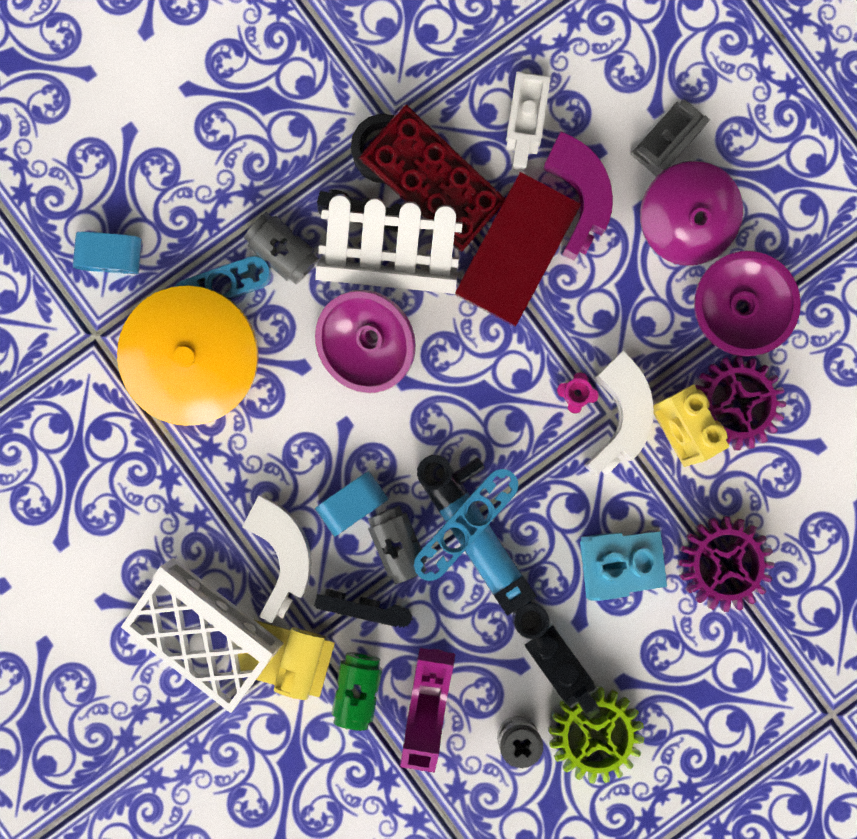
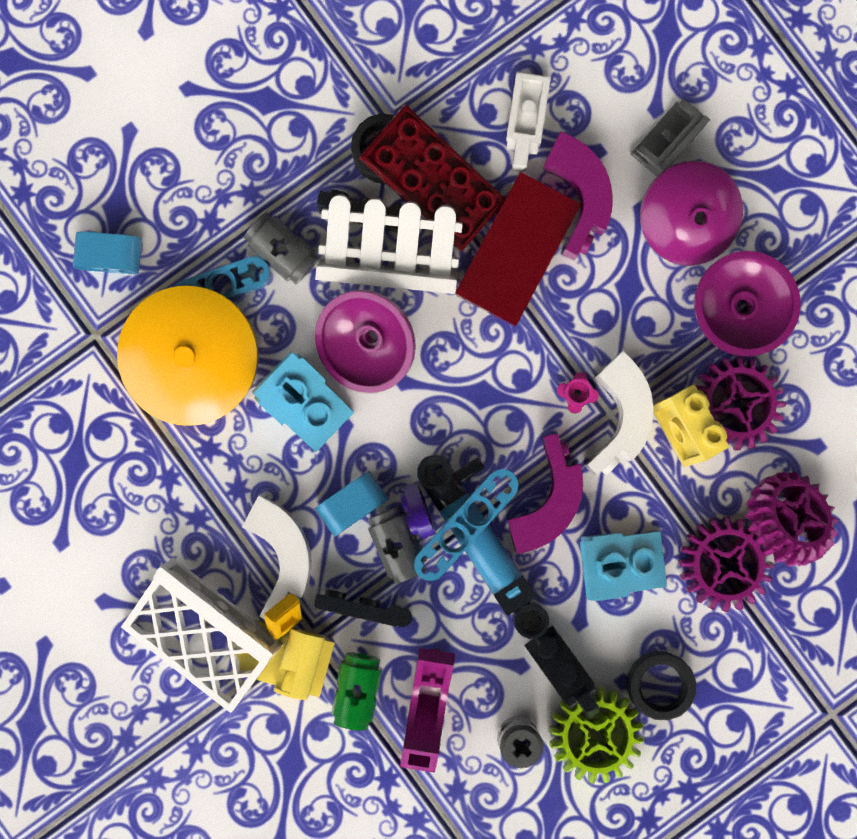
(283, 616): none -> yellow tile
(302, 401): none -> medium azure piece
(417, 511): none -> dark purple plate
(558, 510): none -> magenta arch
(688, 688): none -> black tyre
(782, 522): none -> magenta gear

